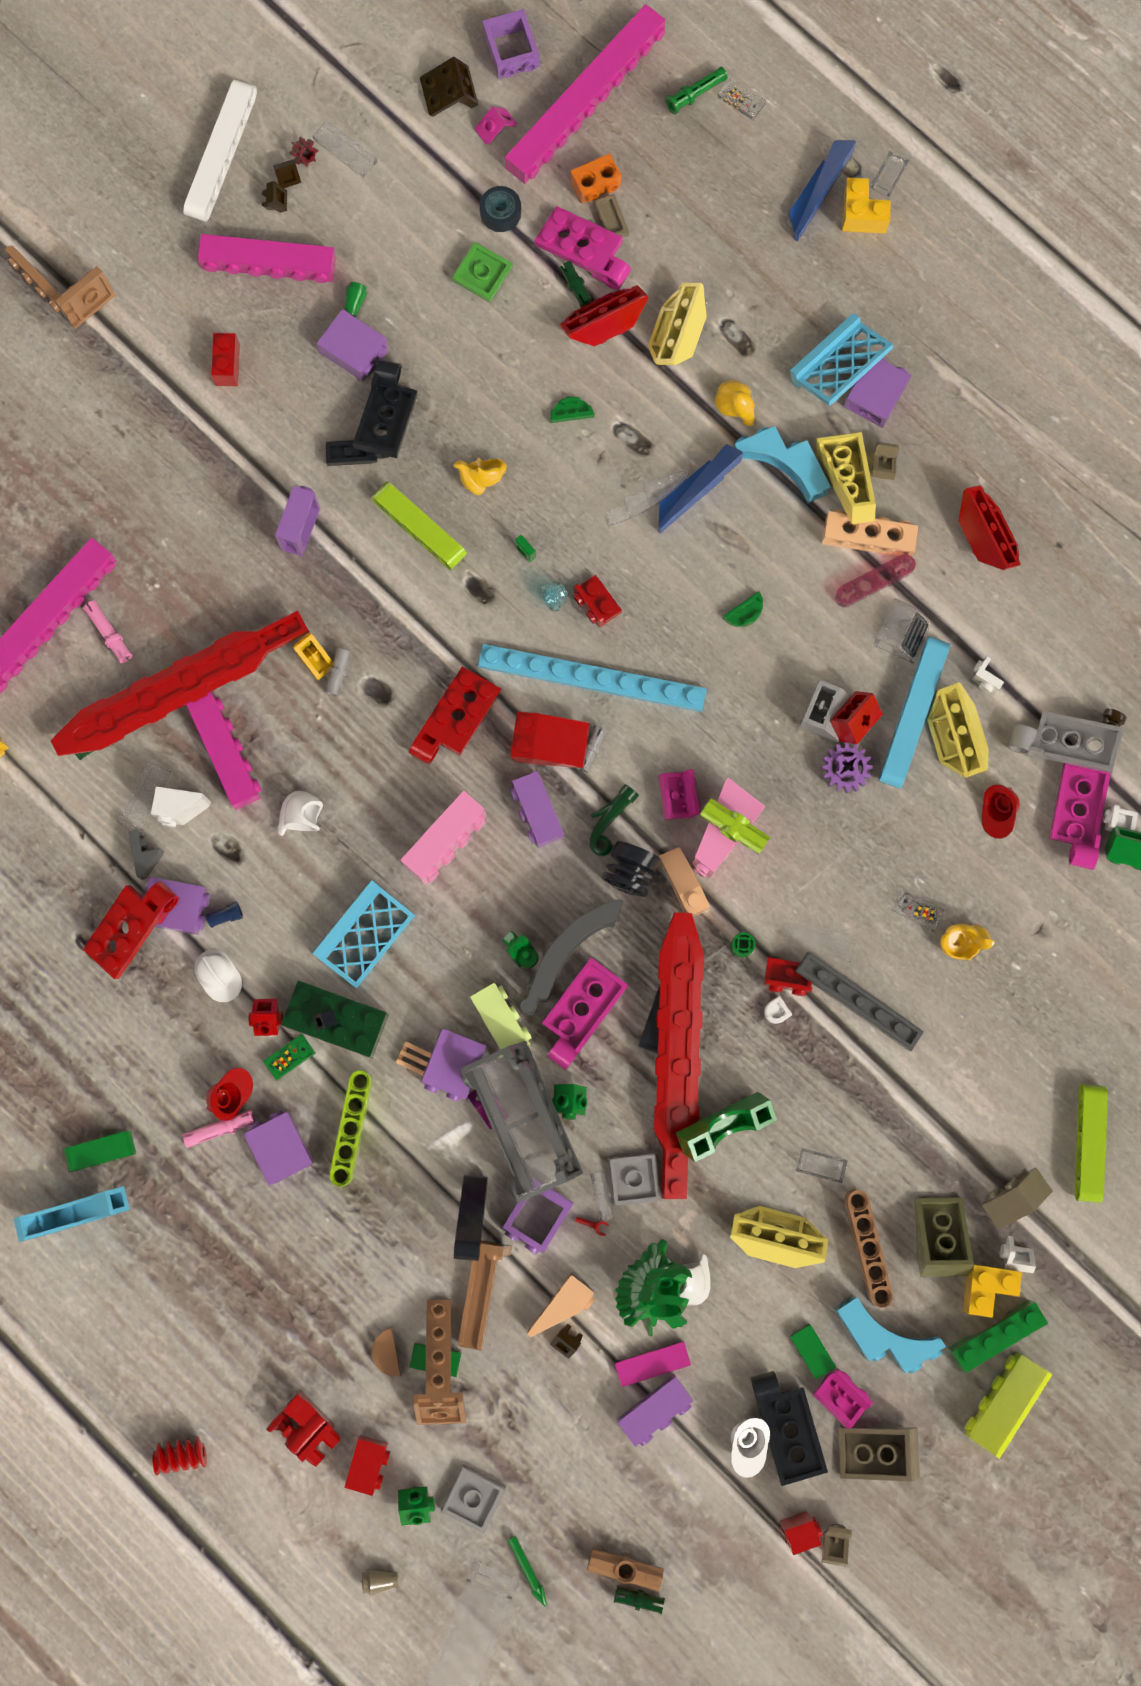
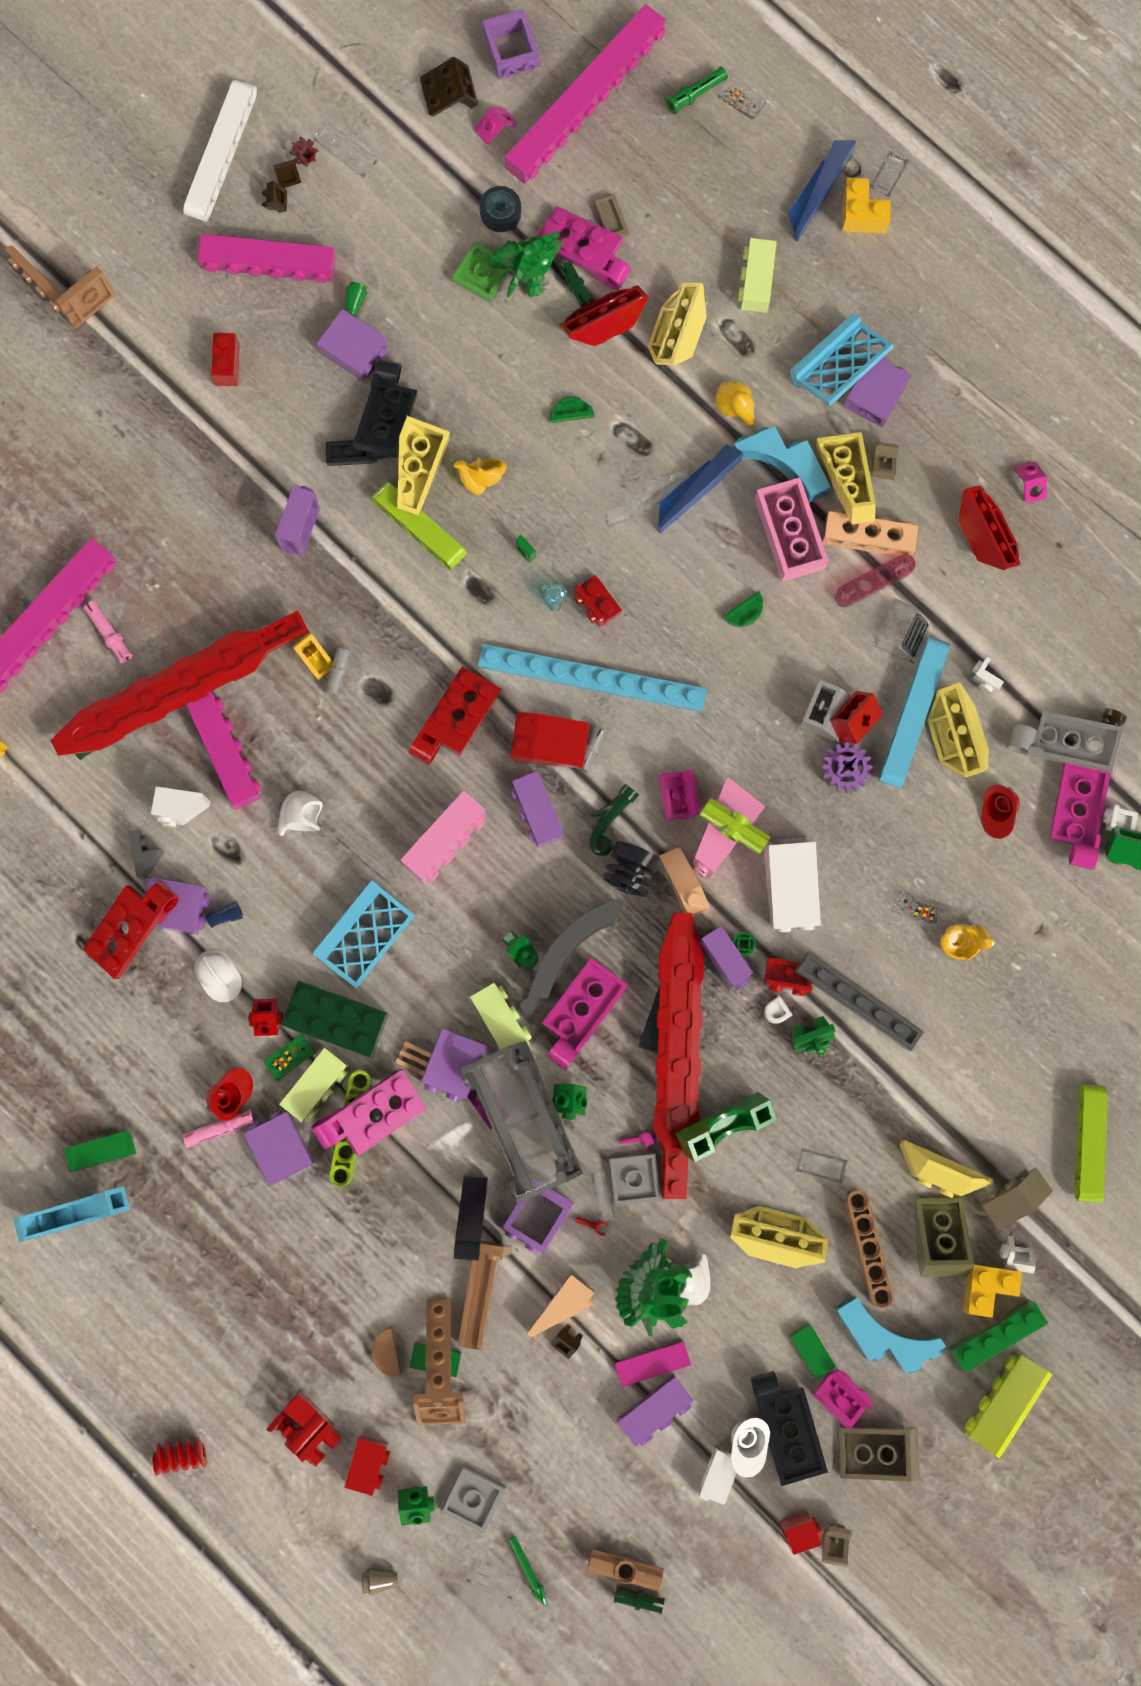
(315, 1086): none -> yellowish green brick
(326, 1020): black piece -> none
(354, 1120): none -> dark pink hinge
(419, 459): none -> light yellow wedge
(527, 260): none -> green piece
(592, 174): orange brick -> none
(645, 1138): none -> dark pink hand
(717, 1477): none -> white panel
(726, 959): none -> medium lavender brick
(757, 275): none -> yellowish green brick
(791, 529): none -> bright pink brick
(792, 883): none -> white slope
(815, 1040): none -> green hips
(941, 1172): none -> light yellow wedge
(1031, 476): none -> dark pink bracket

